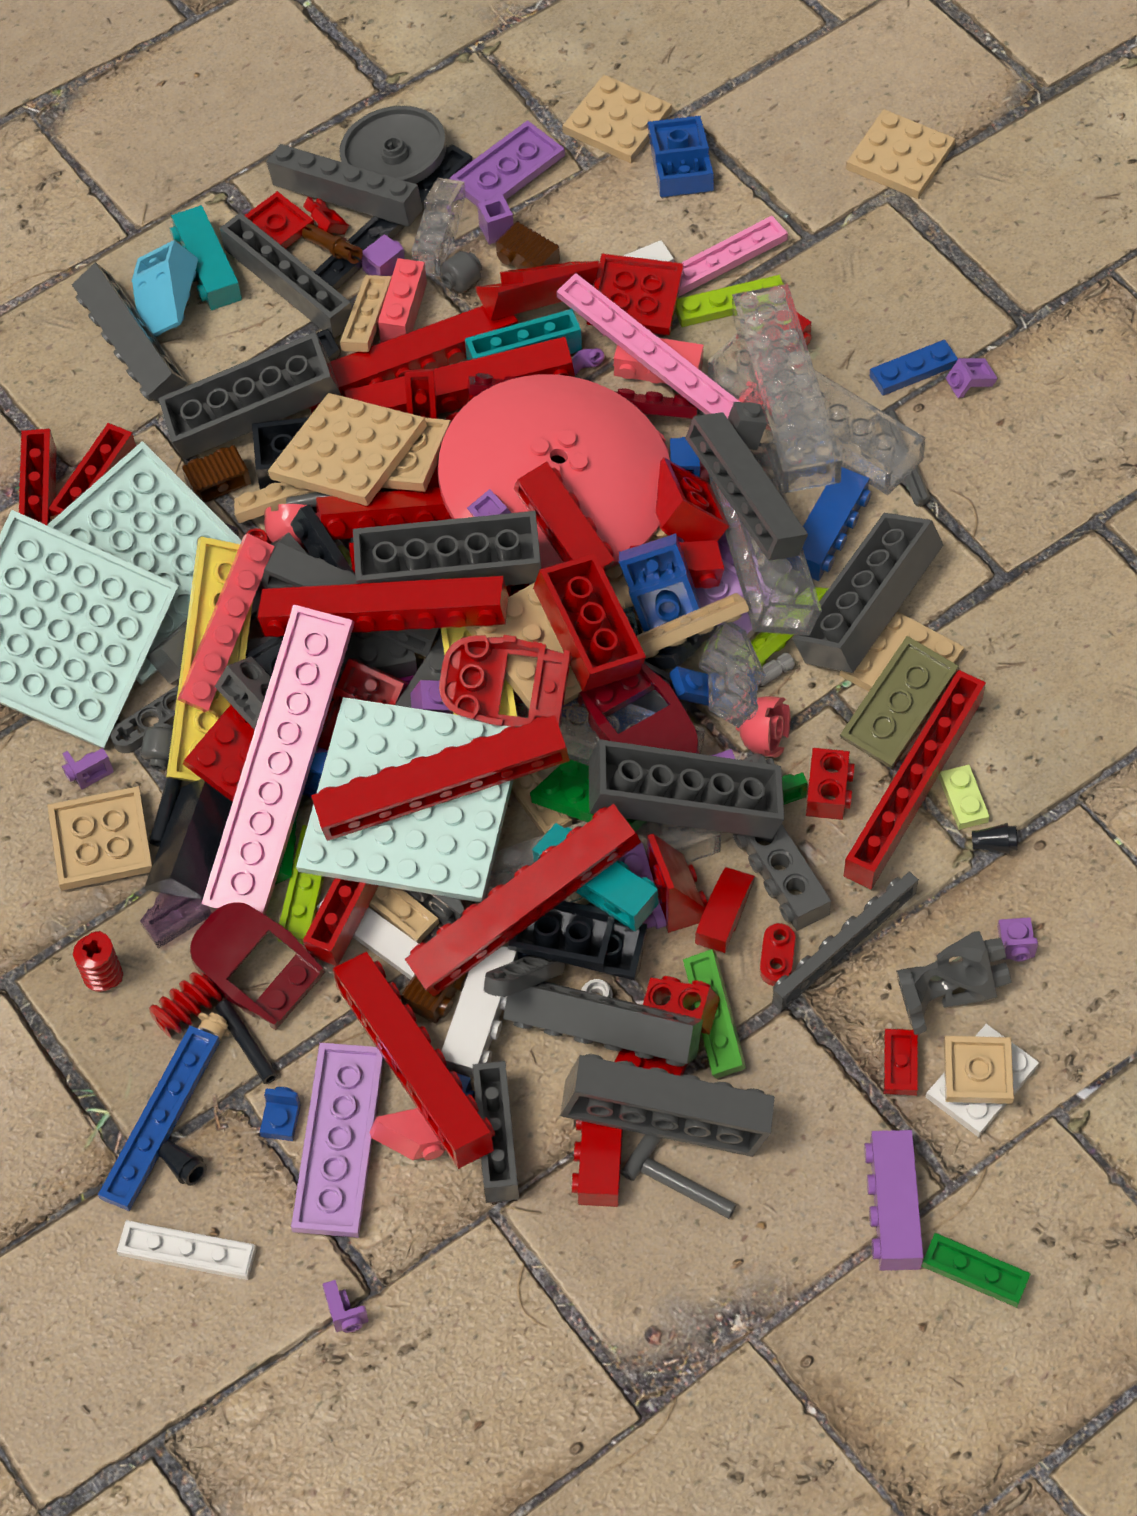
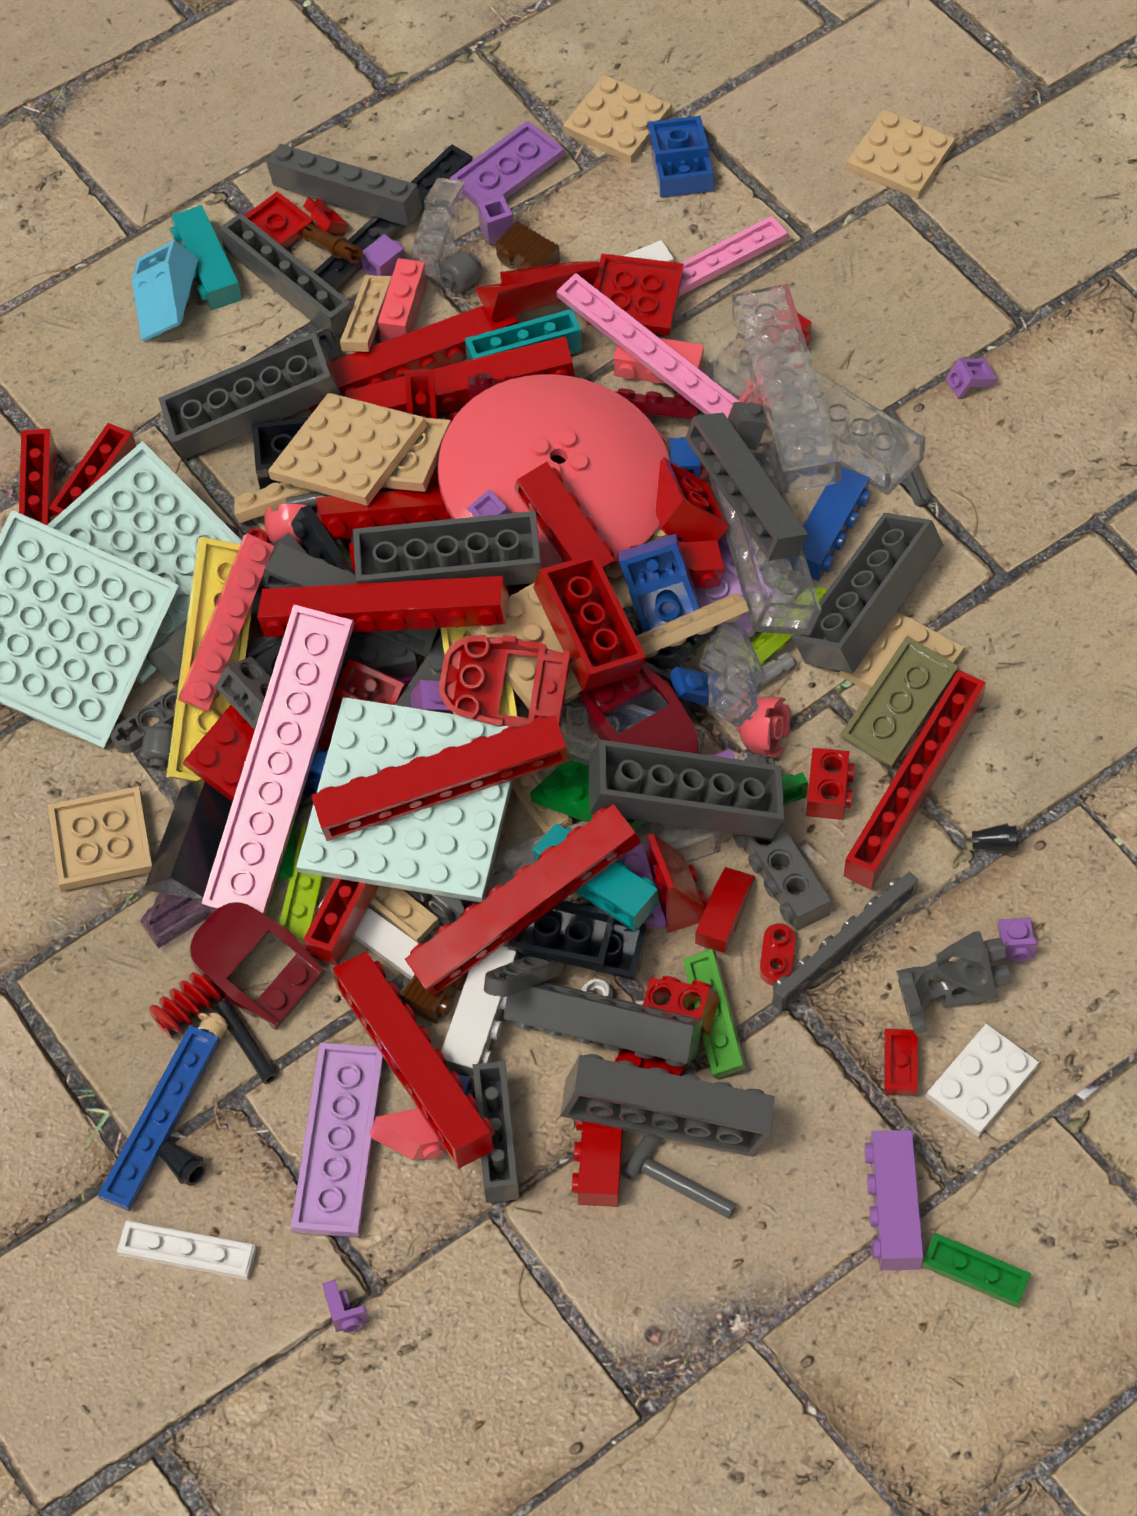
(89, 769): medium lavender bracket -> none
(97, 962): red piece -> none
(128, 333): dark grey brick -> none
(165, 810): black piece -> none
(216, 474): reddish brown brick -> none
(280, 1114): blue bracket -> none
(396, 143): dark grey dish -> none
(587, 358): medium lavender arm -> none
(716, 303): lime plate -> none
(913, 367): blue plate -> none
(964, 797): yellowish green plate -> none
(978, 1069): tan plate -> none

